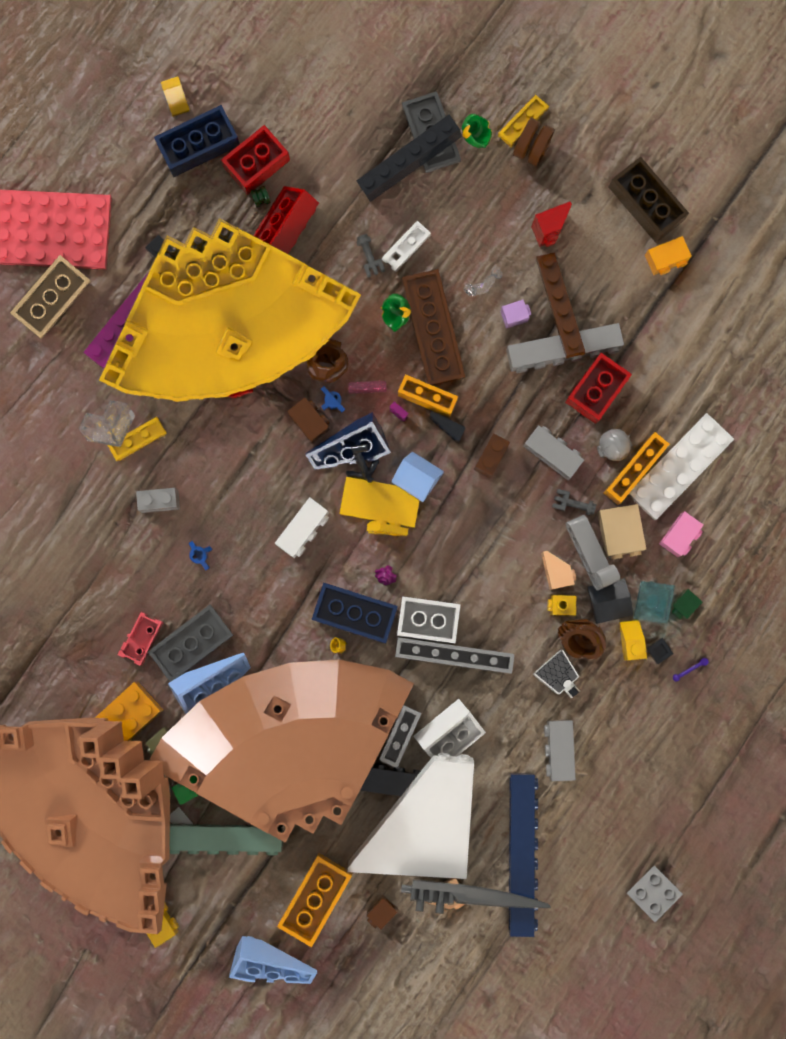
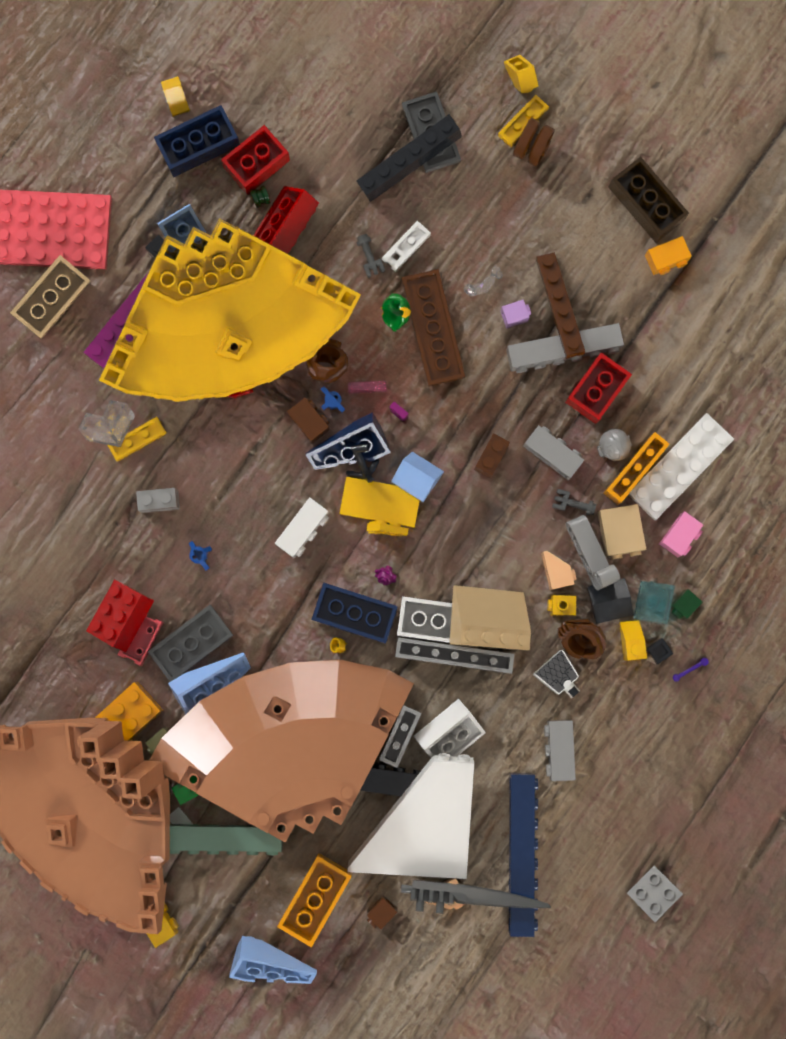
(120, 616): none -> red brick
(180, 225): none -> light blue slope
(427, 396): light orange brick -> none
(450, 427): black slope -> none
(476, 131): green hair -> none
(489, 618): none -> tan slope
(521, 73): none -> yellow slope
(549, 224): red slope -> none

